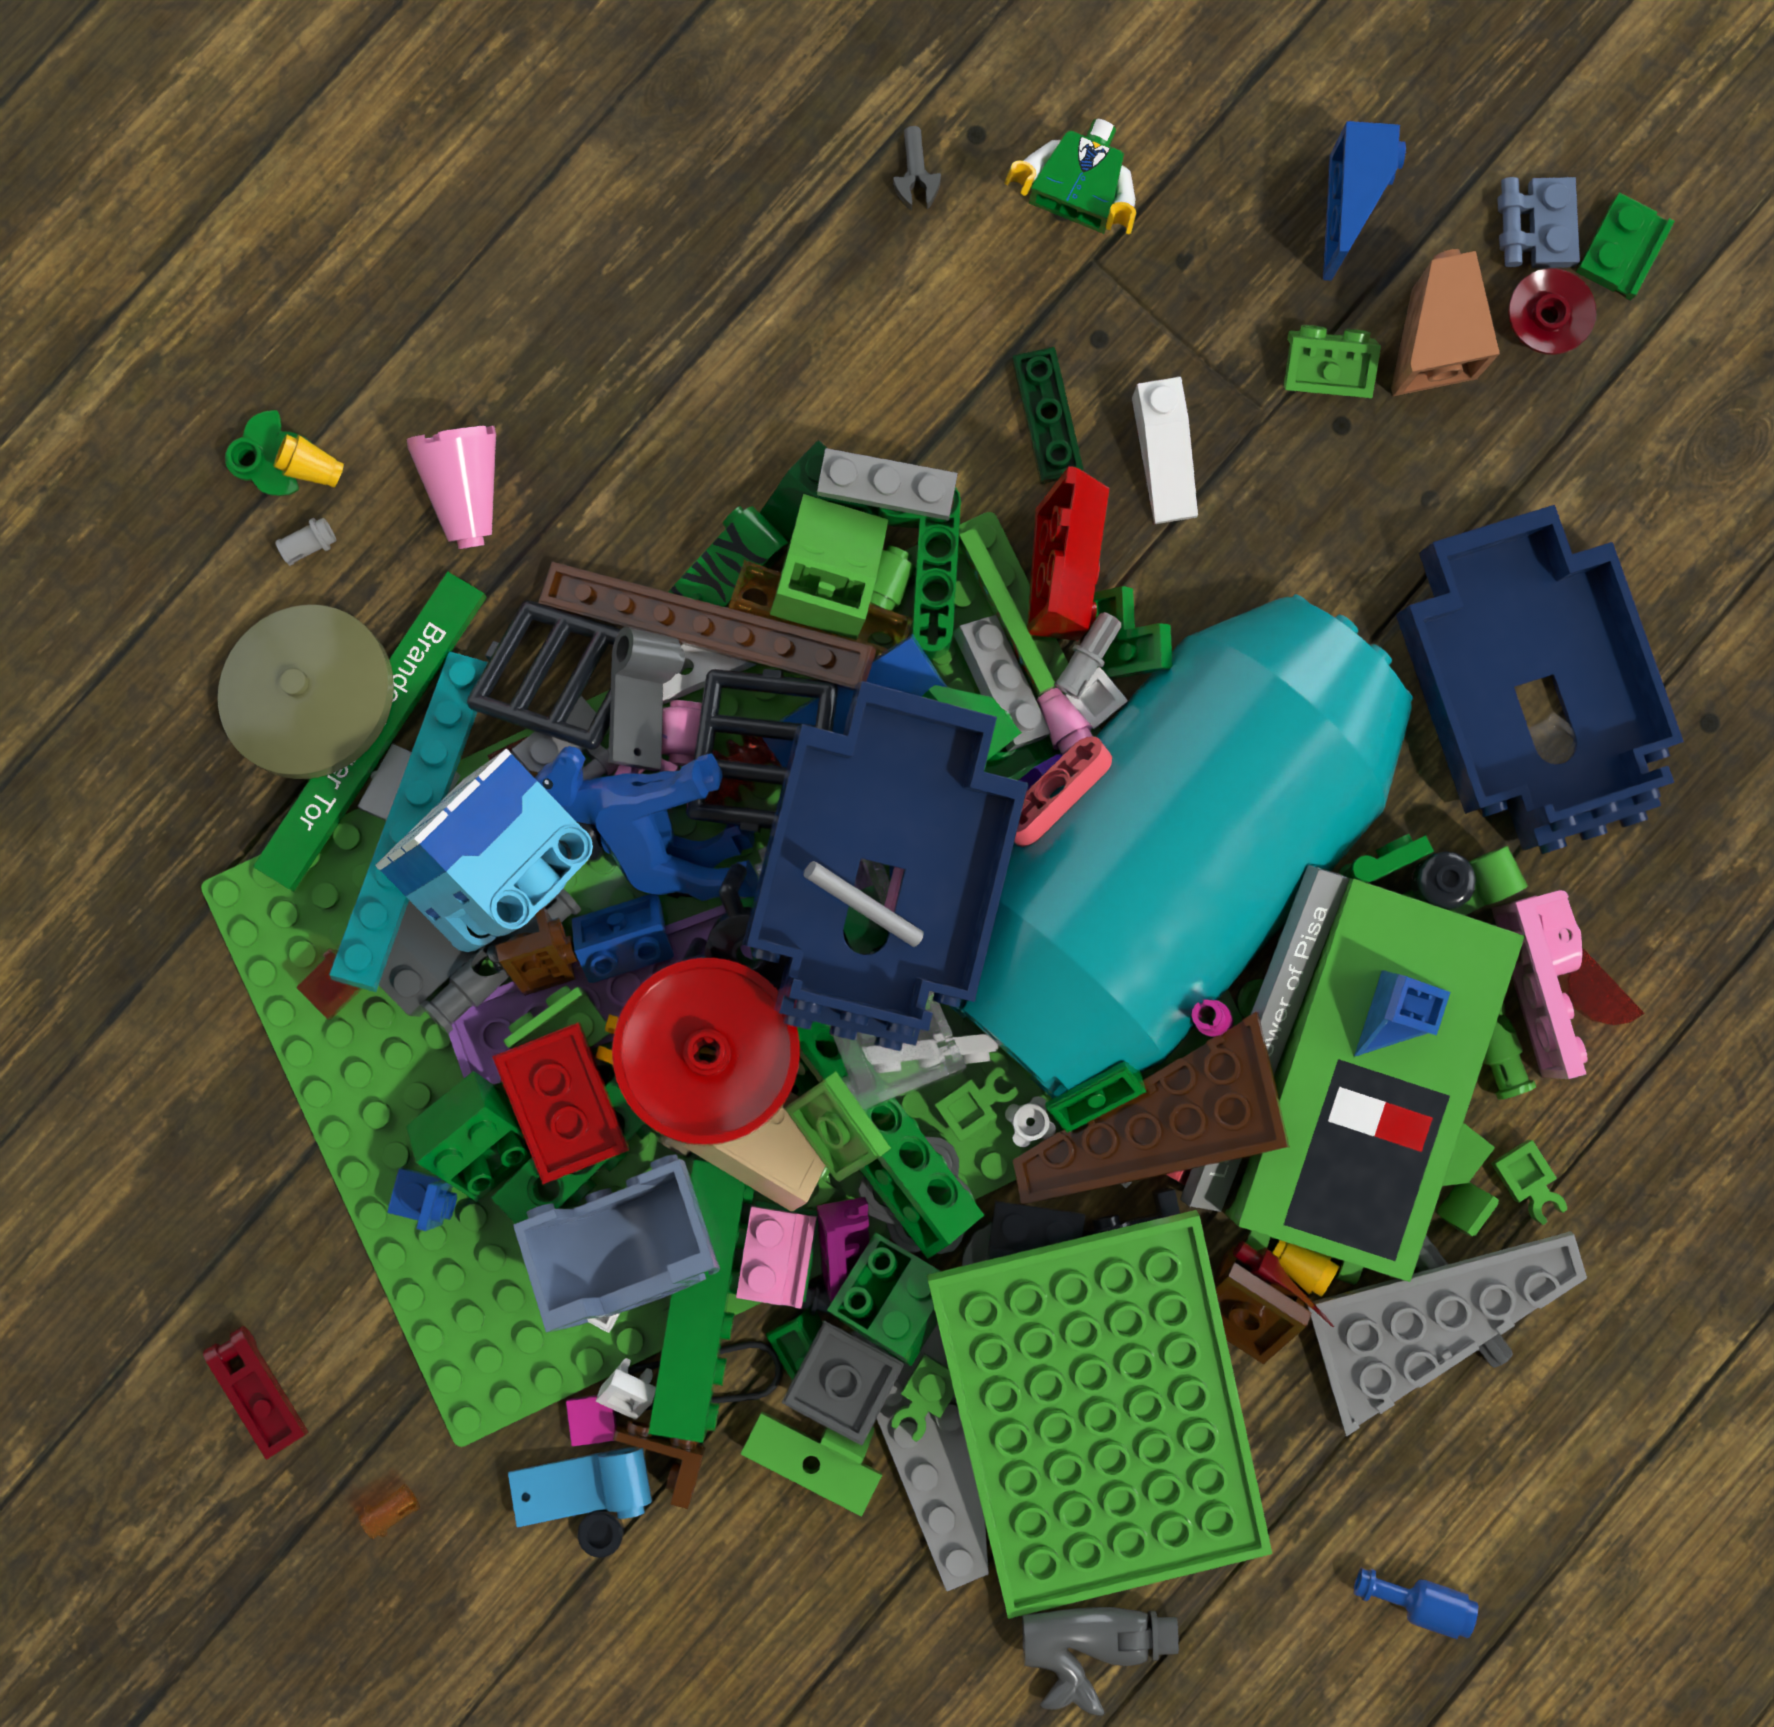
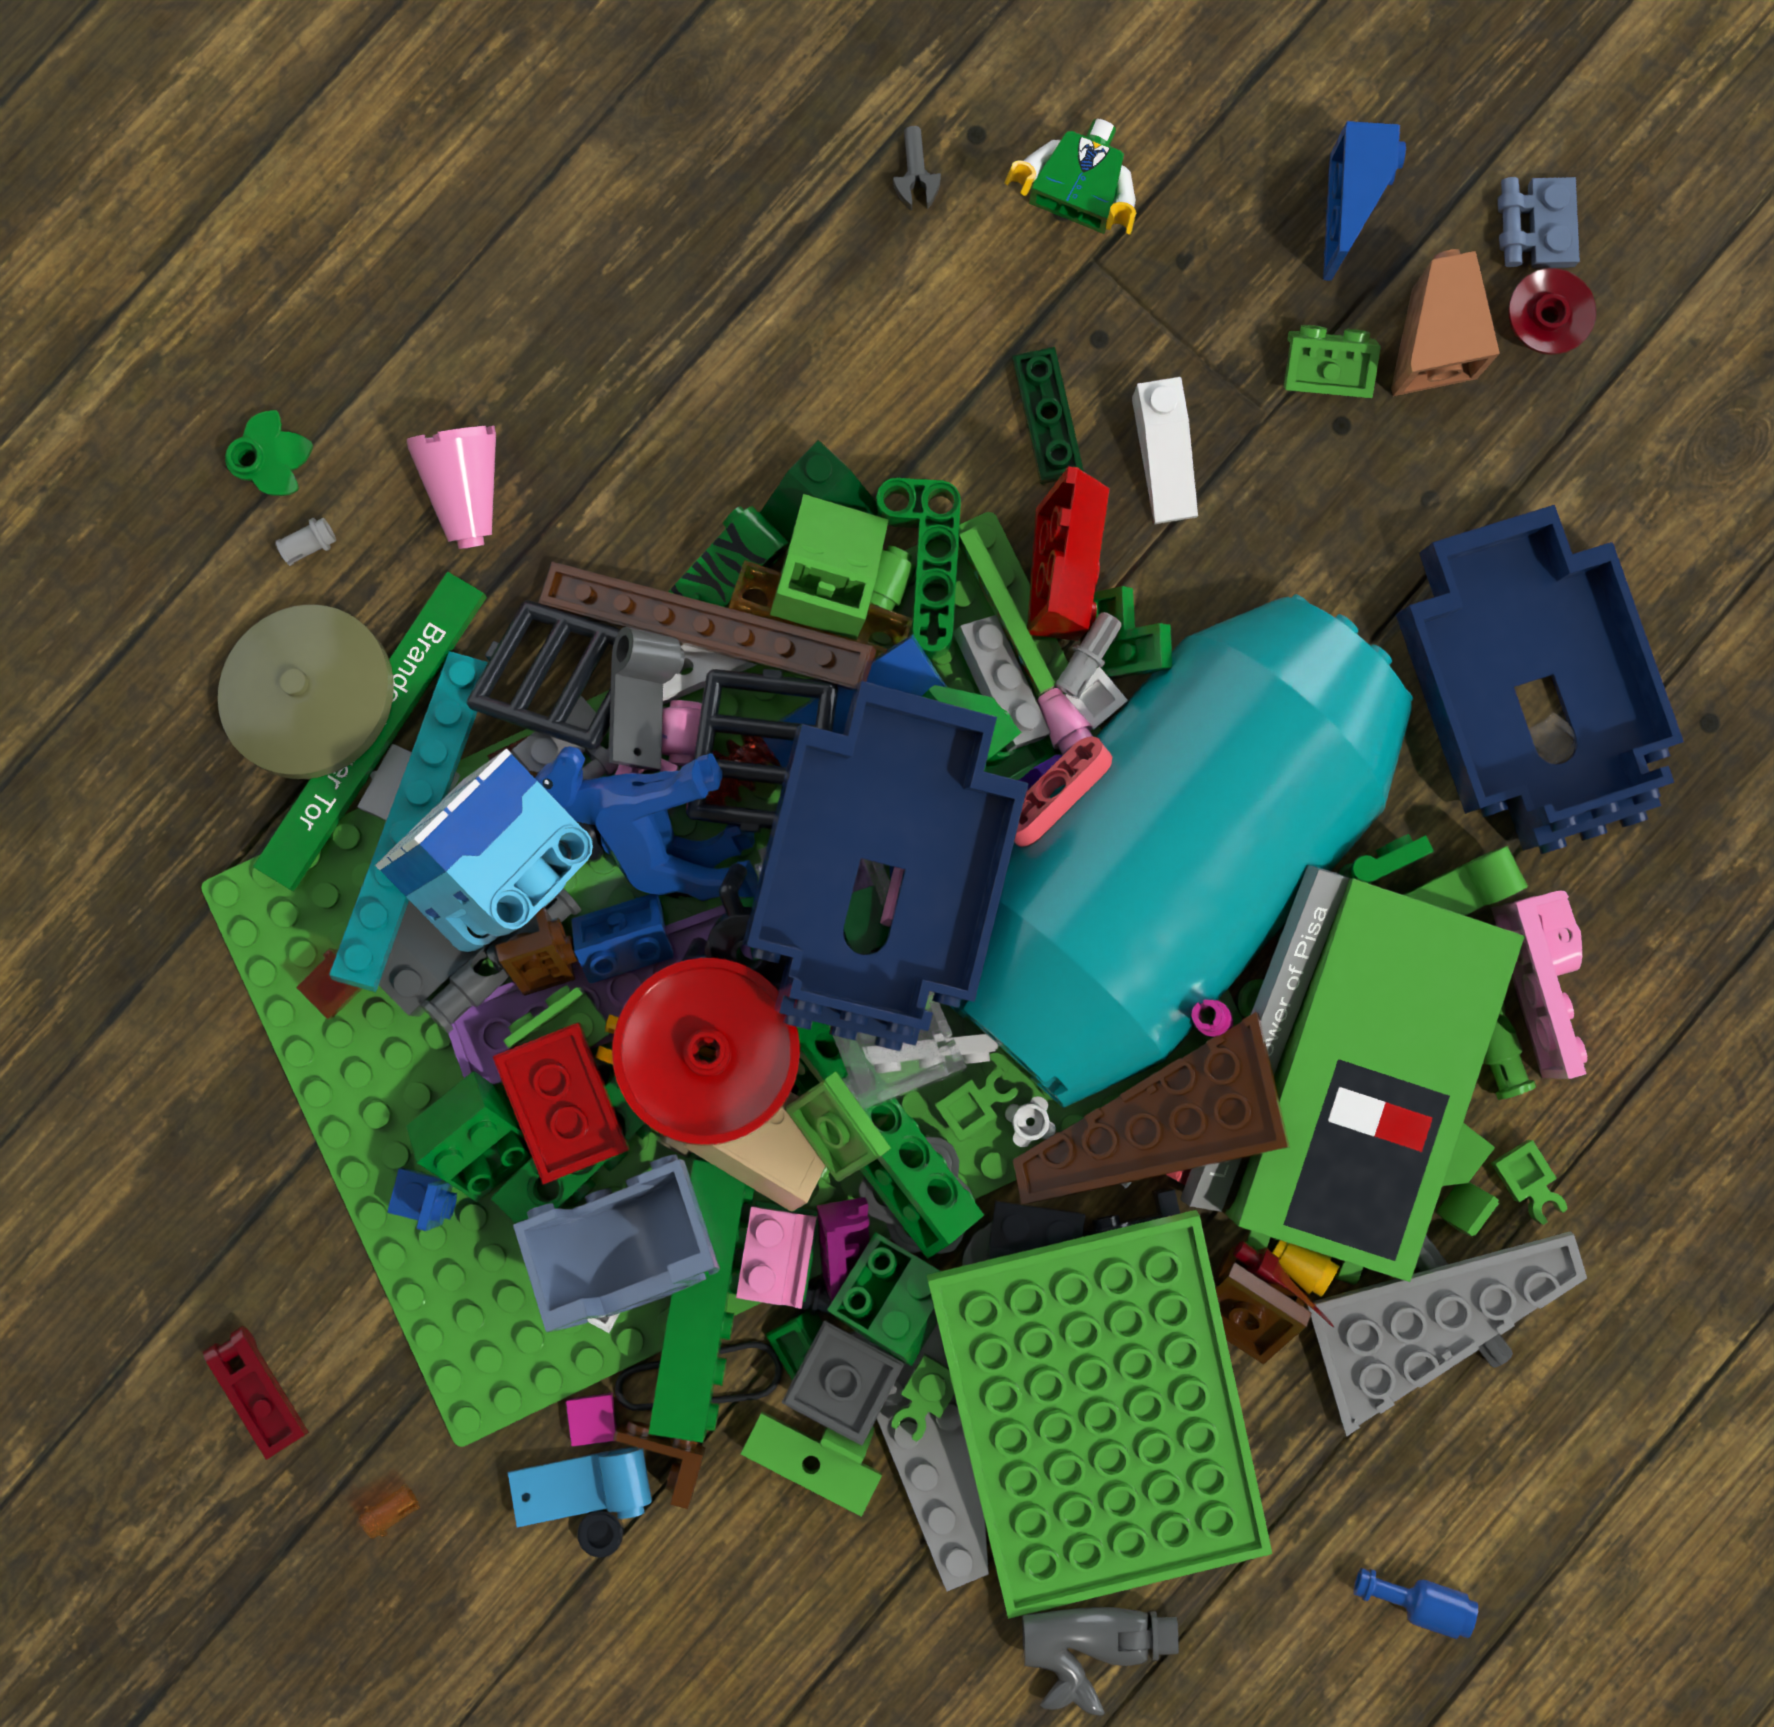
(307, 462): yellow cone -> none
(627, 1393): white tile -> none
(863, 903): light grey bar -> none
(887, 484): light grey plate -> none
(1096, 1096): green slope -> none
(1401, 1011): blue slope -> none
(1444, 880): black head -> none
(1599, 995): clear red tile -> none
(1624, 246): green plate -> none

